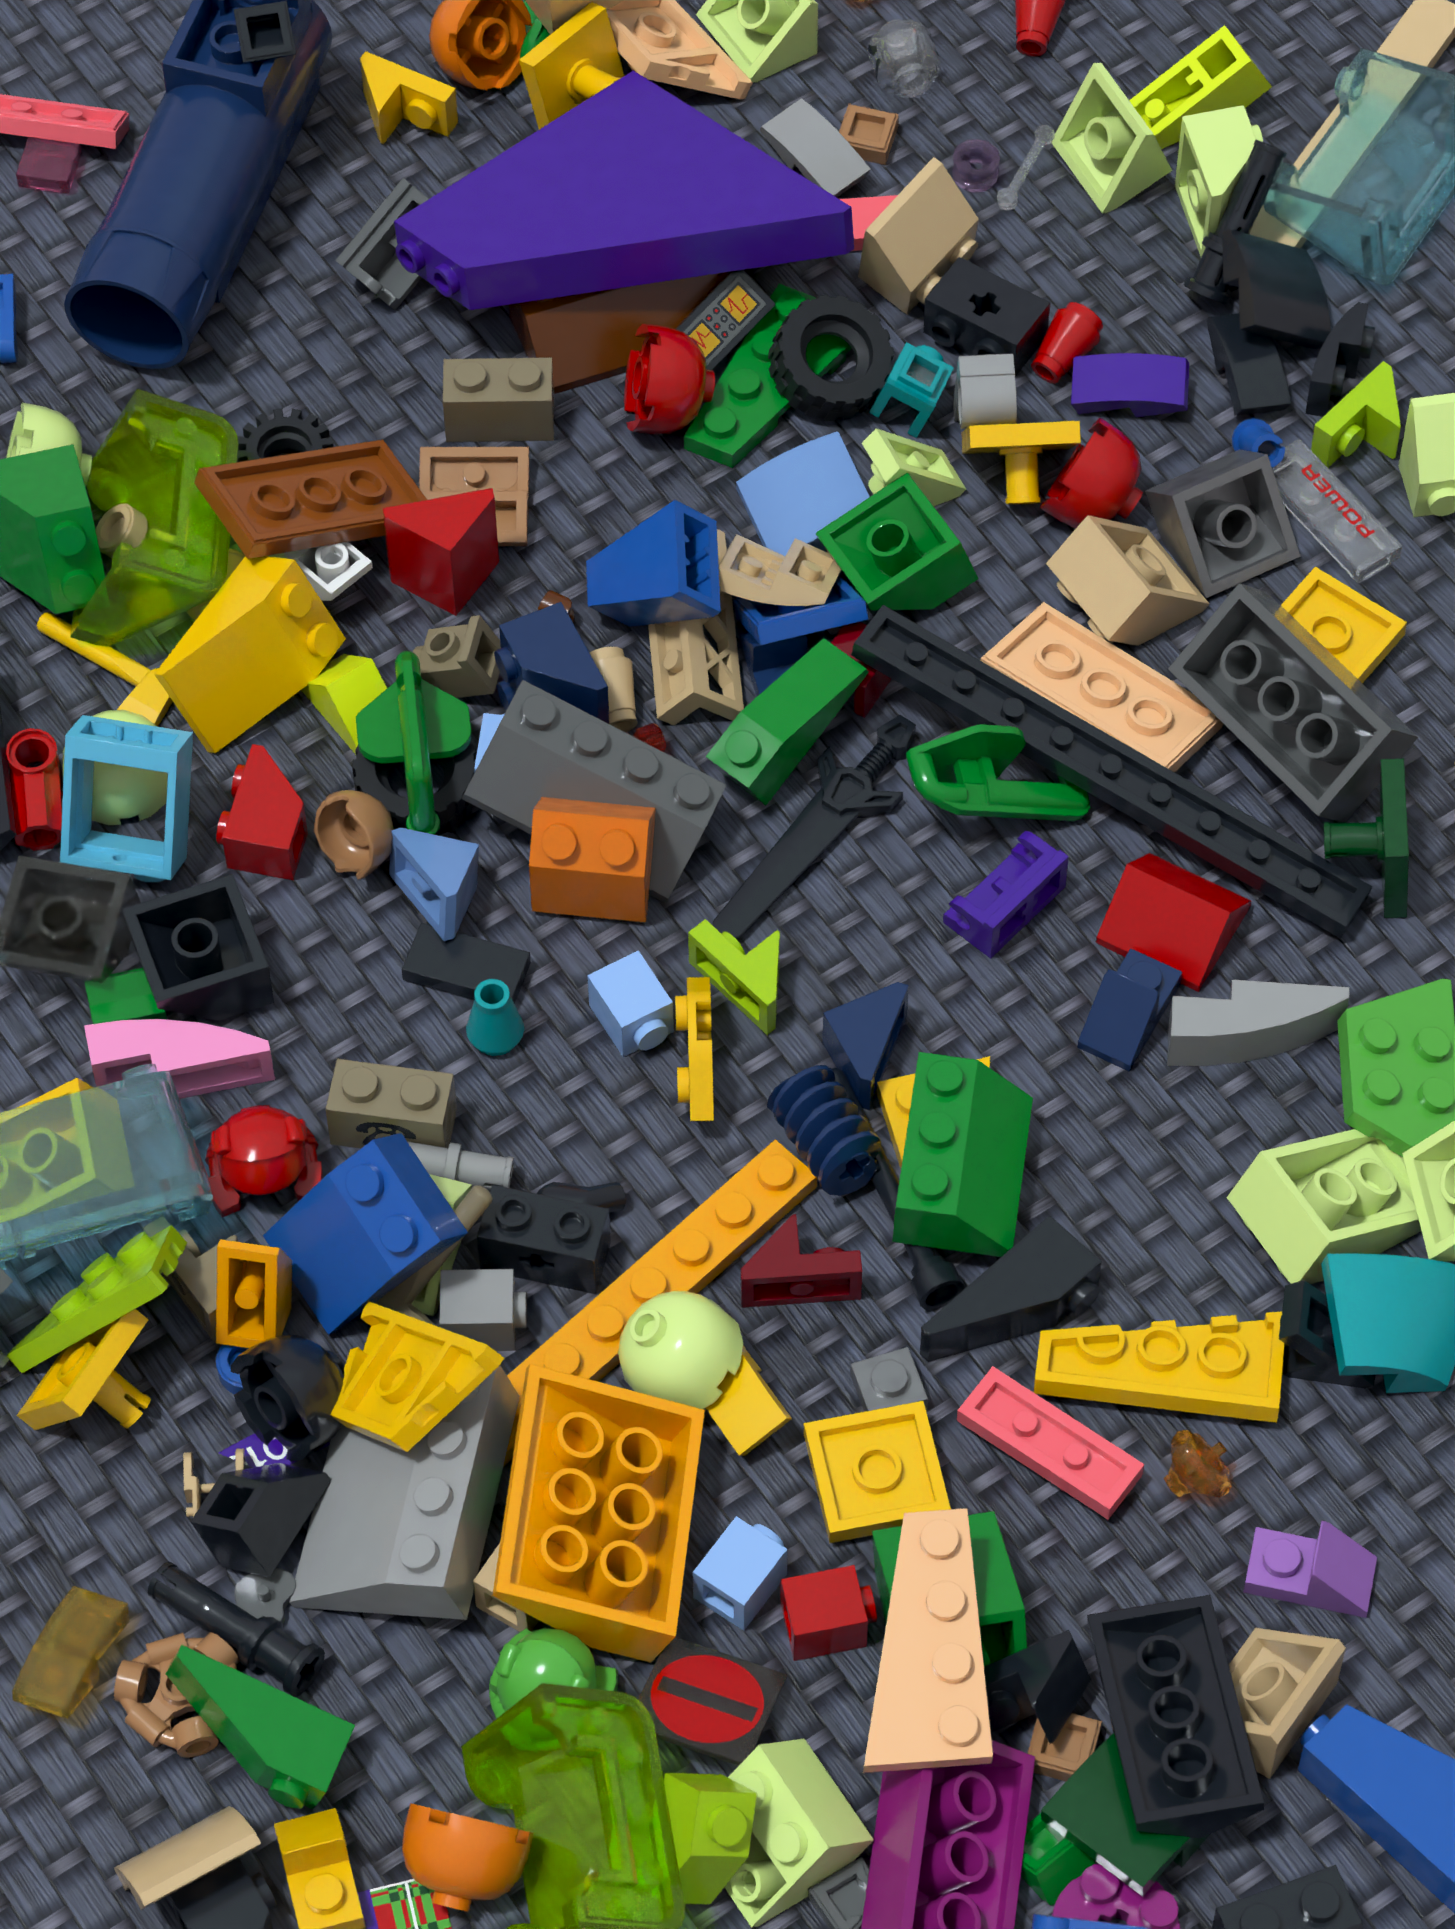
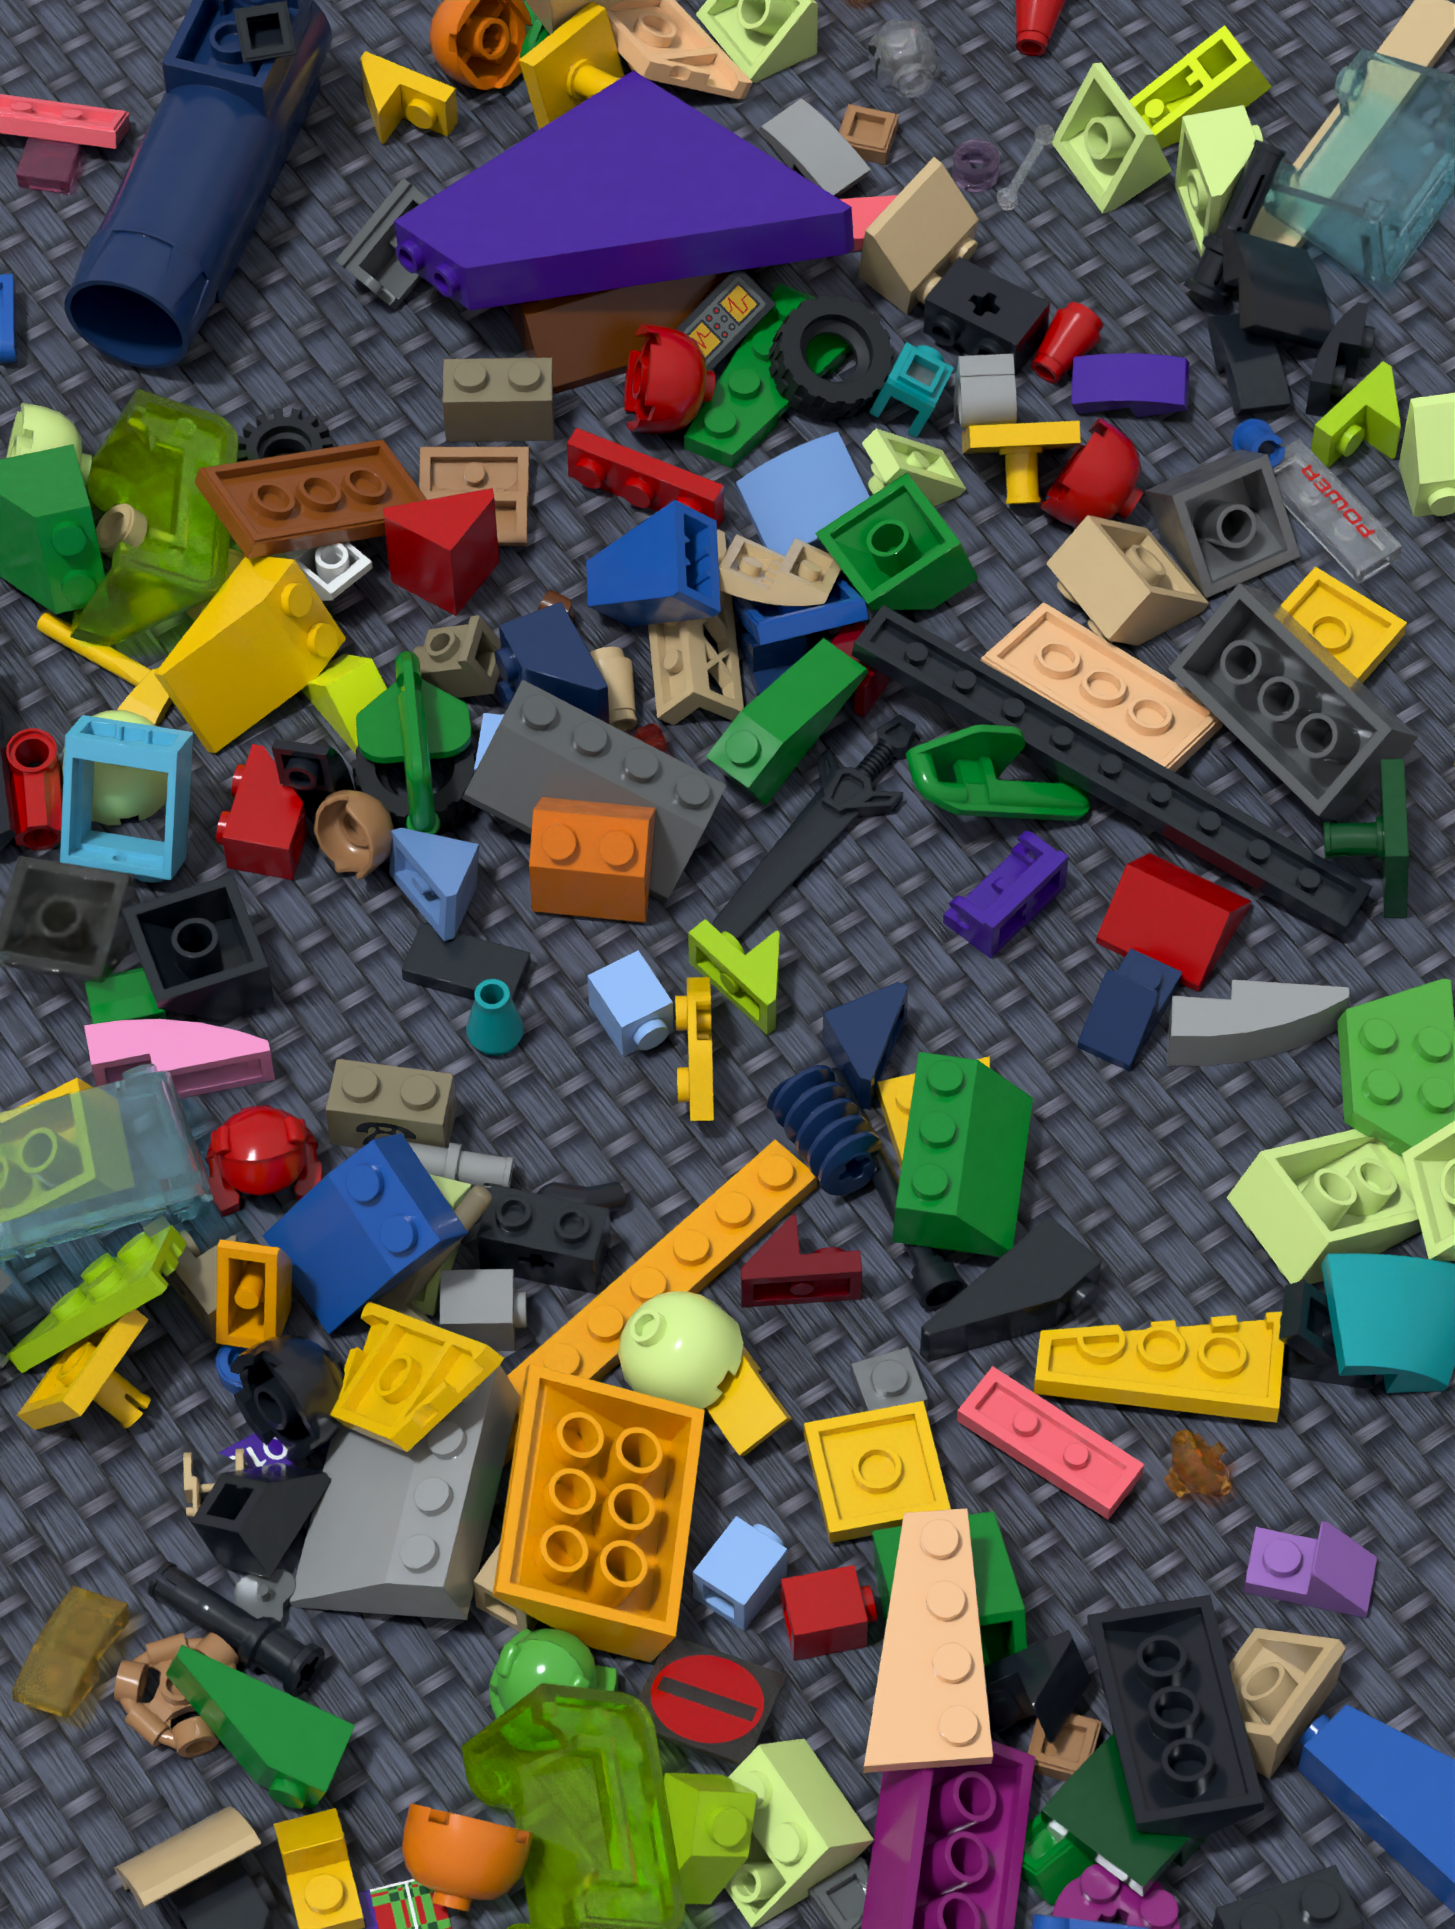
(311, 770): none -> black slope
(639, 477): none -> red plate

